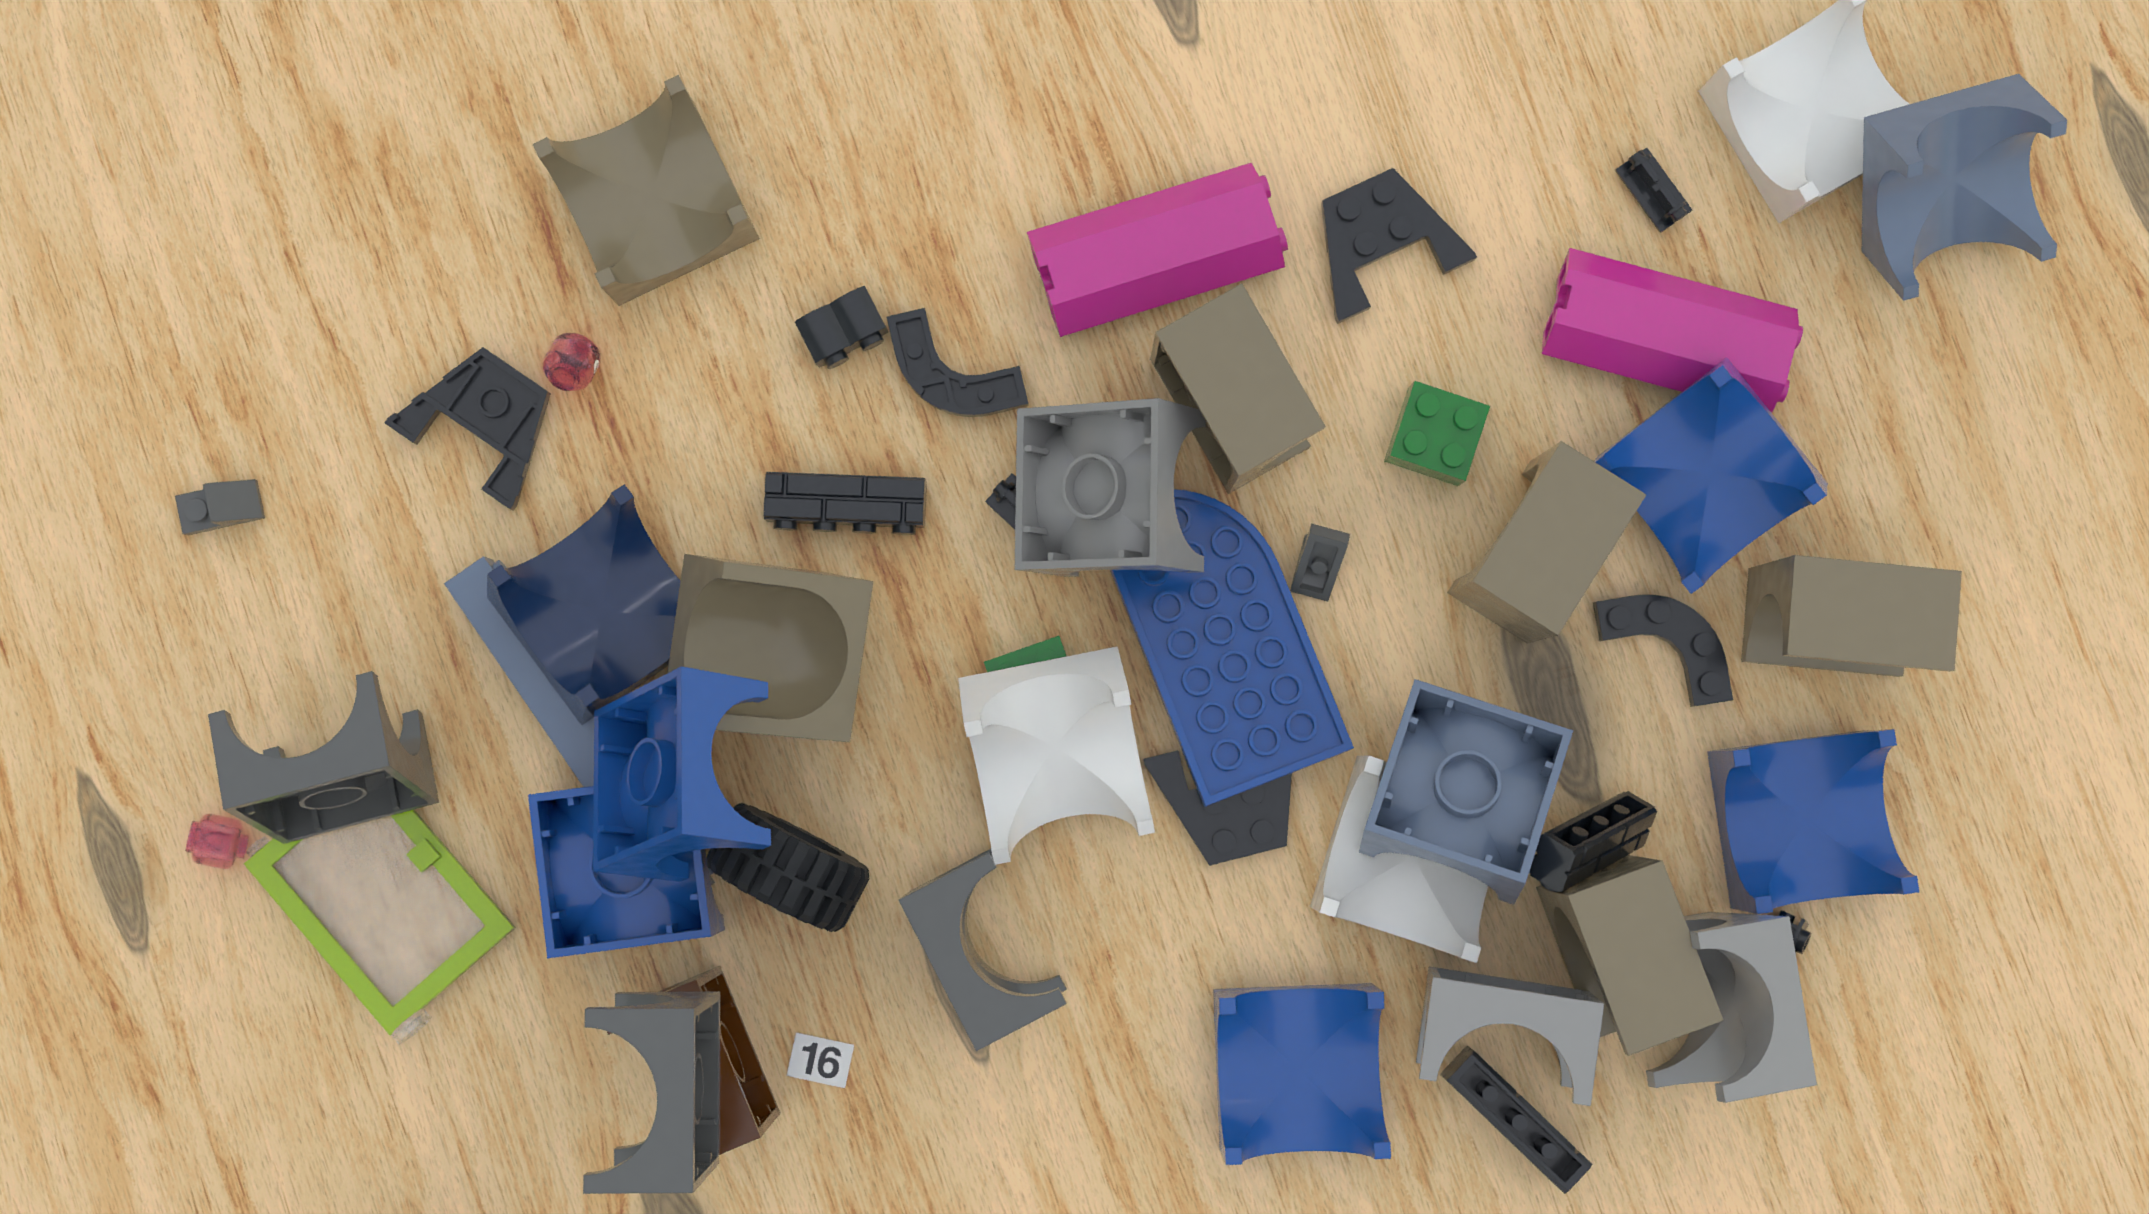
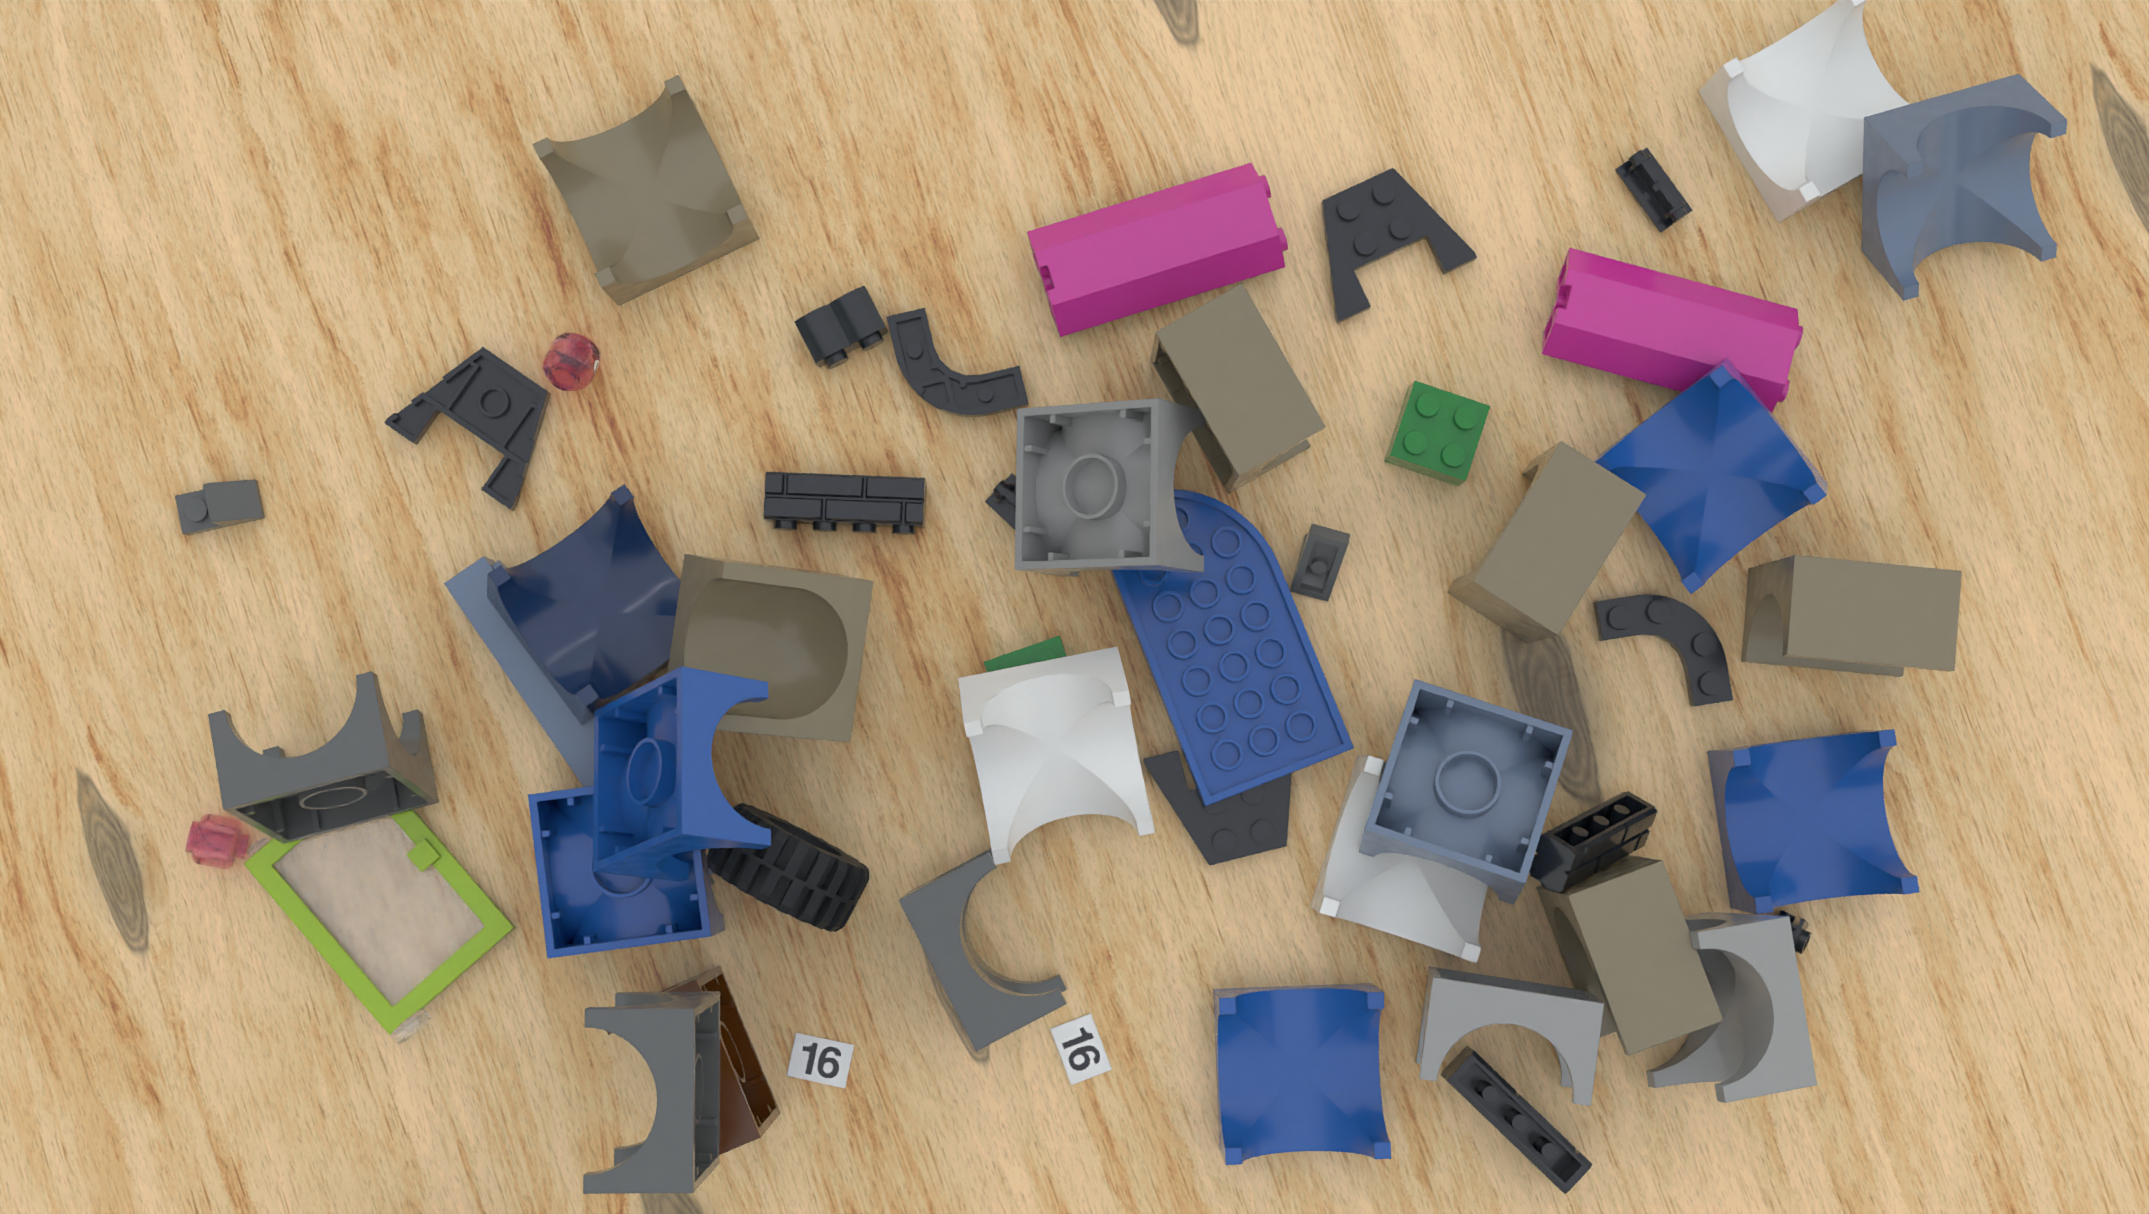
(1081, 1049): none -> white sticker

